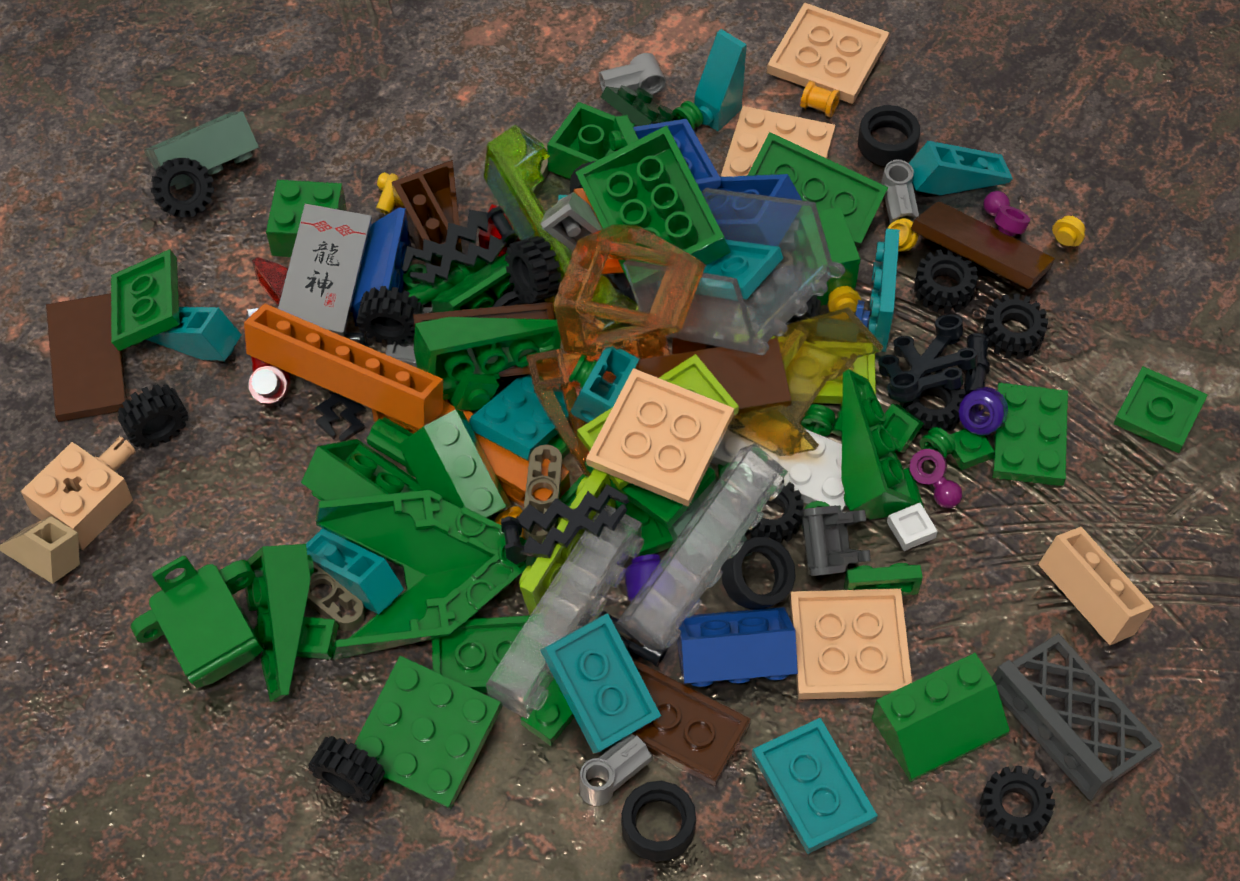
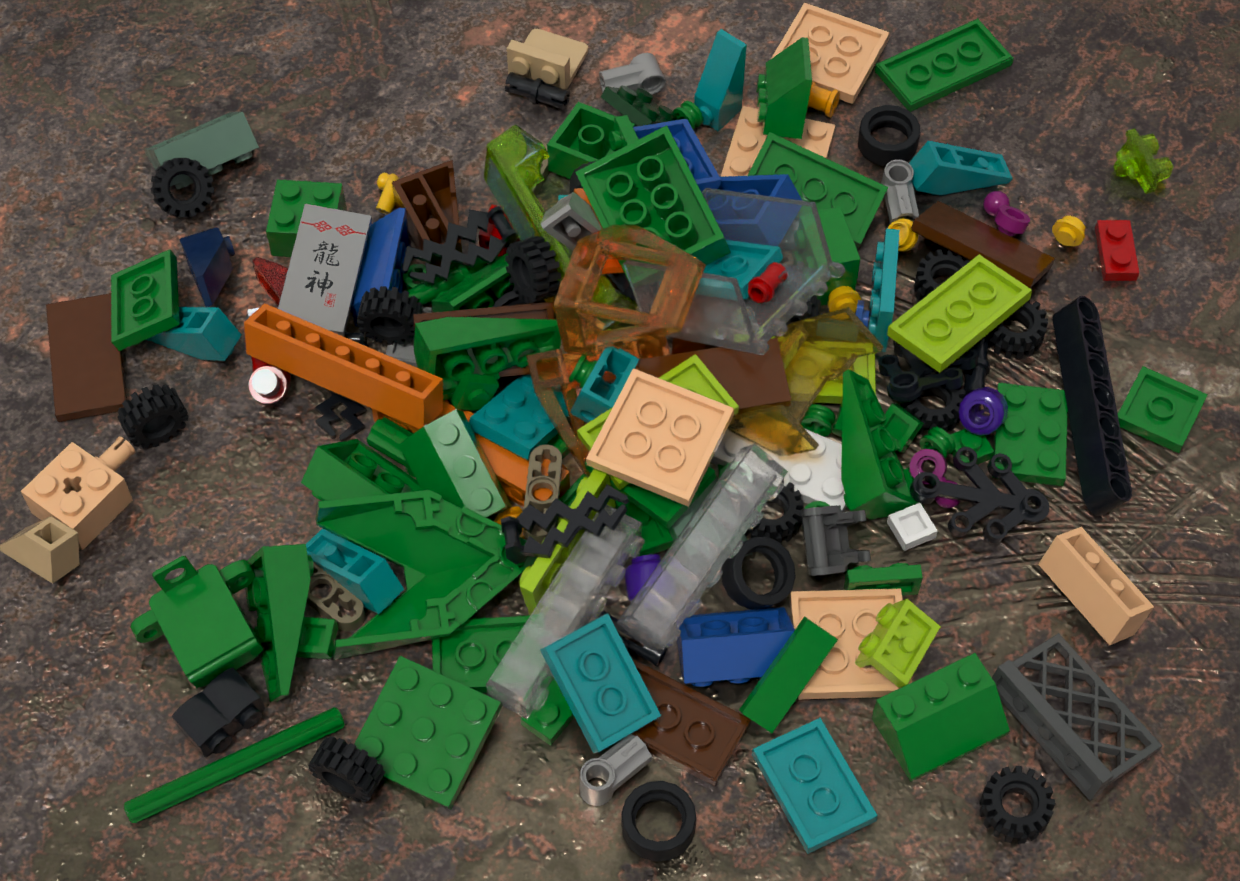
(208, 261): none -> dark blue slope
(219, 712): none -> black brick
(233, 765): none -> green axle
(537, 91): none -> black pin
(546, 57): none -> tan bracket
(762, 288): none -> red pin
(785, 91): none -> green slope
(788, 674): none -> green tile
(898, 641): none -> lime bracket
(943, 65): none -> green tile
(959, 313): none -> lime plate
(984, 495): none -> black plant
(1091, 407): none -> black beam
(1116, 250): none -> red plate
(1137, 161): none -> clear neon green hips

